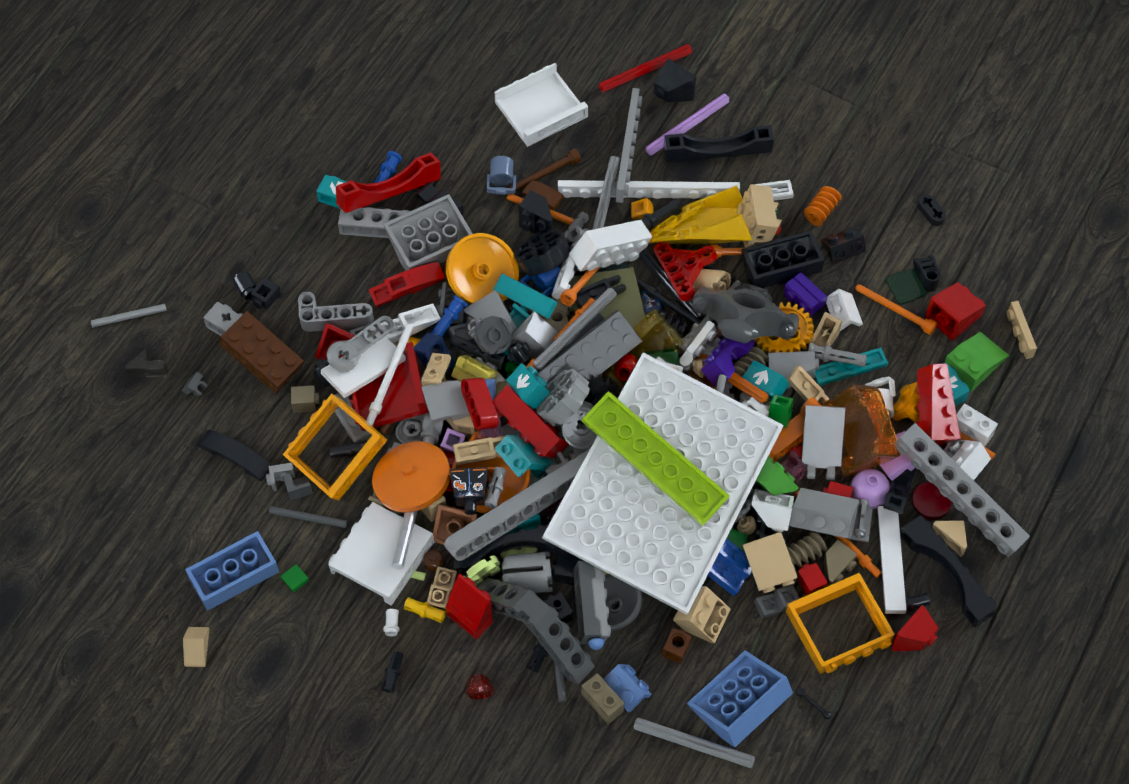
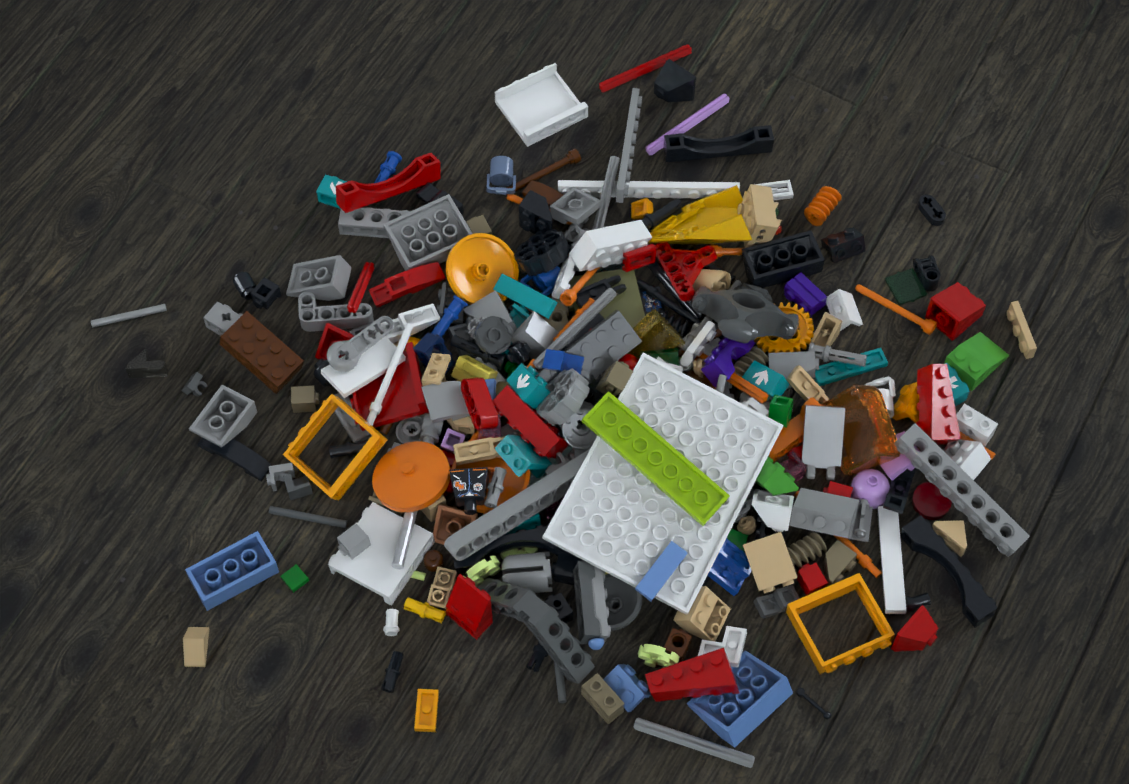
(224, 416): none -> light grey slope
(323, 277): none -> light grey slope
(353, 541): none -> light grey brick
(360, 287): none -> red axle
(426, 710): none -> light orange plate
(479, 225): none -> dark tan brick
(479, 687): clear red cone -> none
(559, 361): none -> blue slope
(574, 207): none -> light grey plate
(615, 378): none -> dark tan brick
(639, 254): none -> red tile
(656, 655): none -> yellowish green plate
(661, 571): none -> medium blue tile
(694, 678): none -> red wedge
(732, 642): none -> white plate

